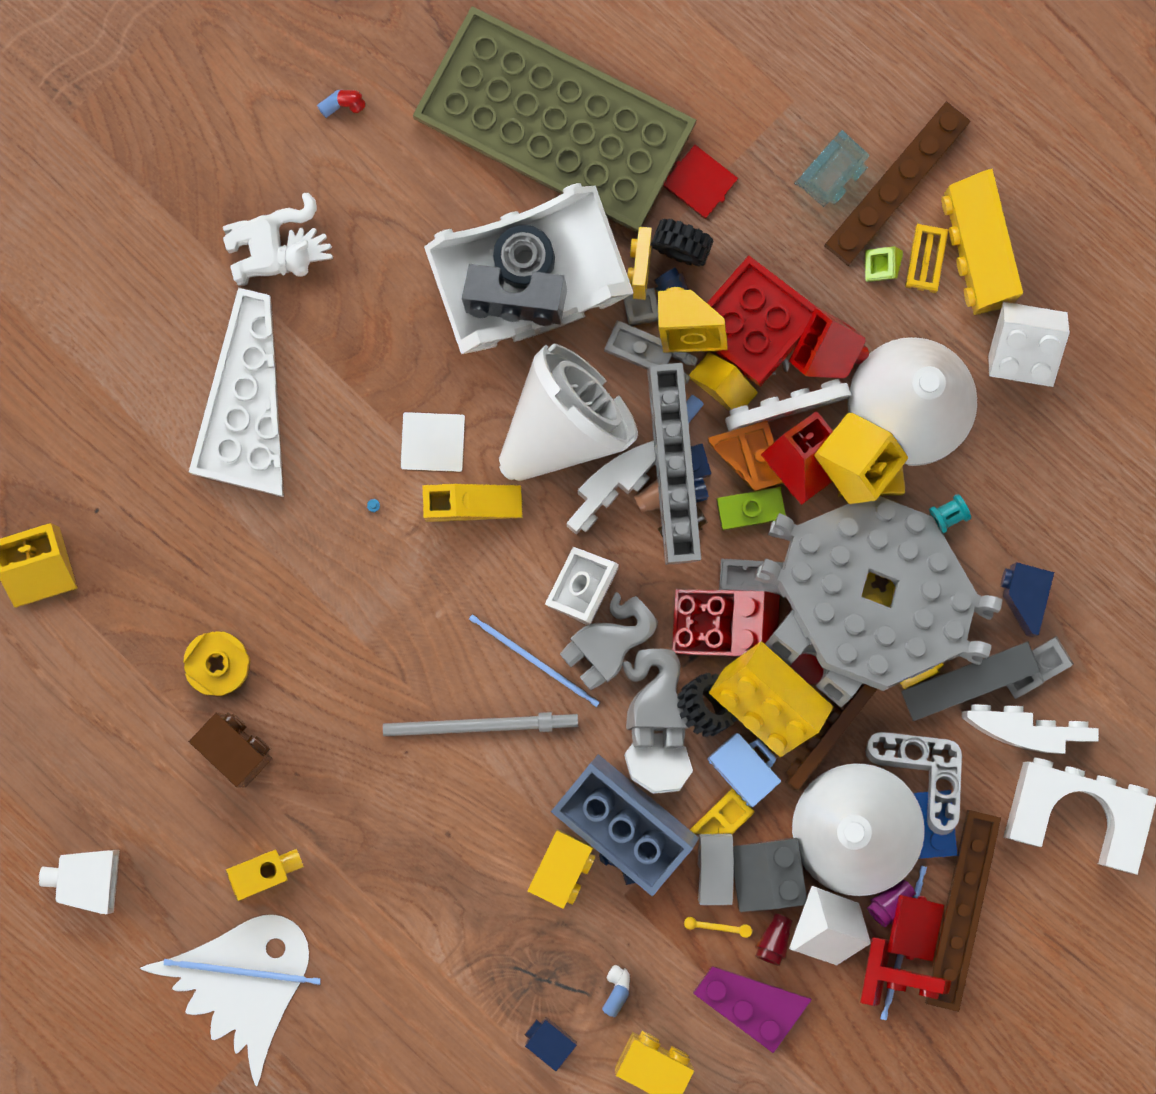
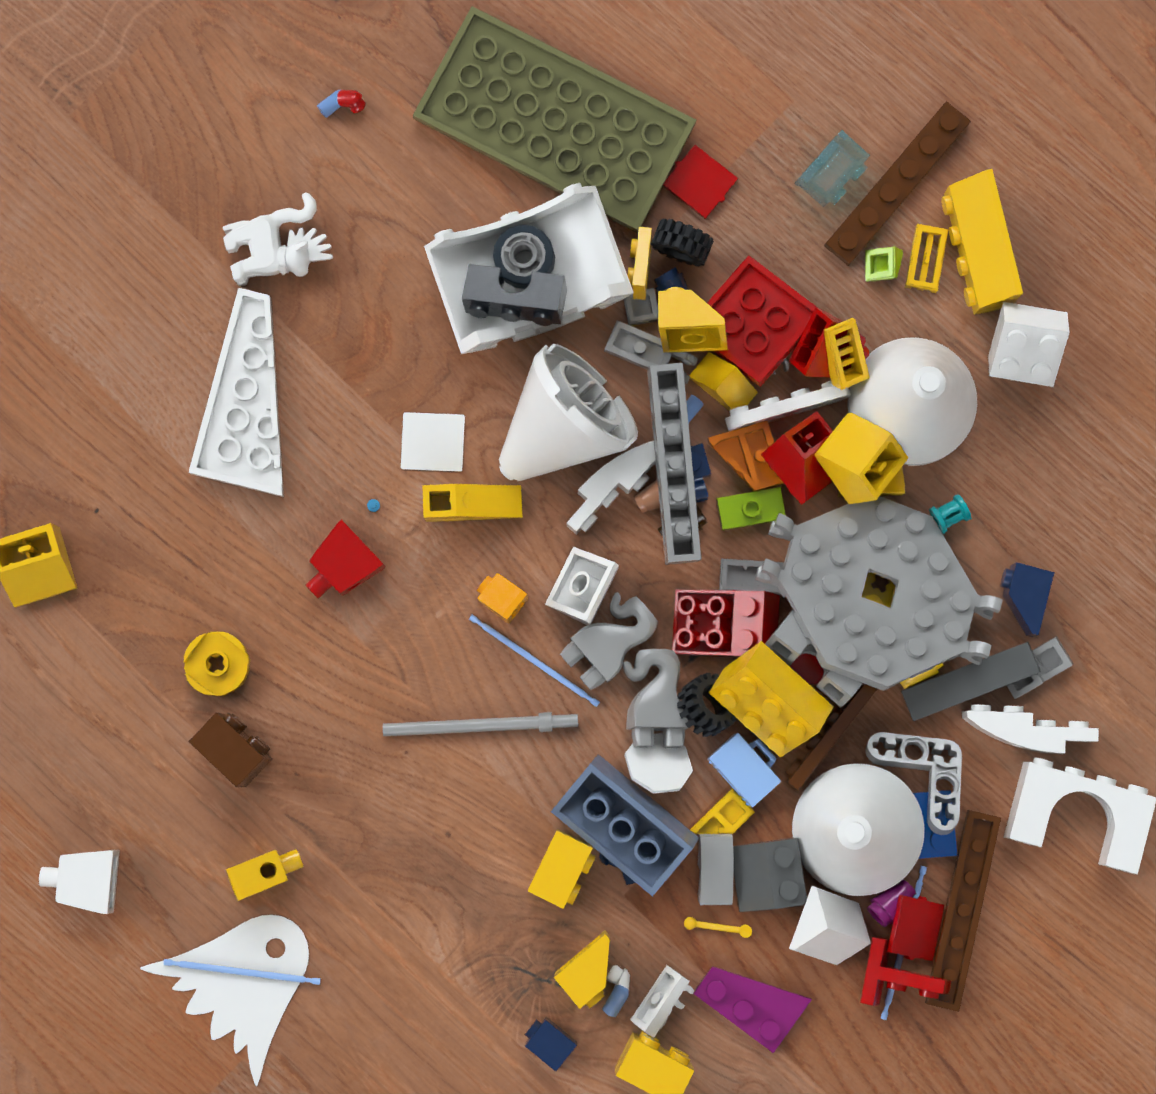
(342, 562): none -> red torso
(502, 597): none -> light orange slope
(586, 972): none -> yellow slope
(659, 1001): none -> white plate
(774, 942): dark red cone -> none
(858, 371): none -> yellow slope

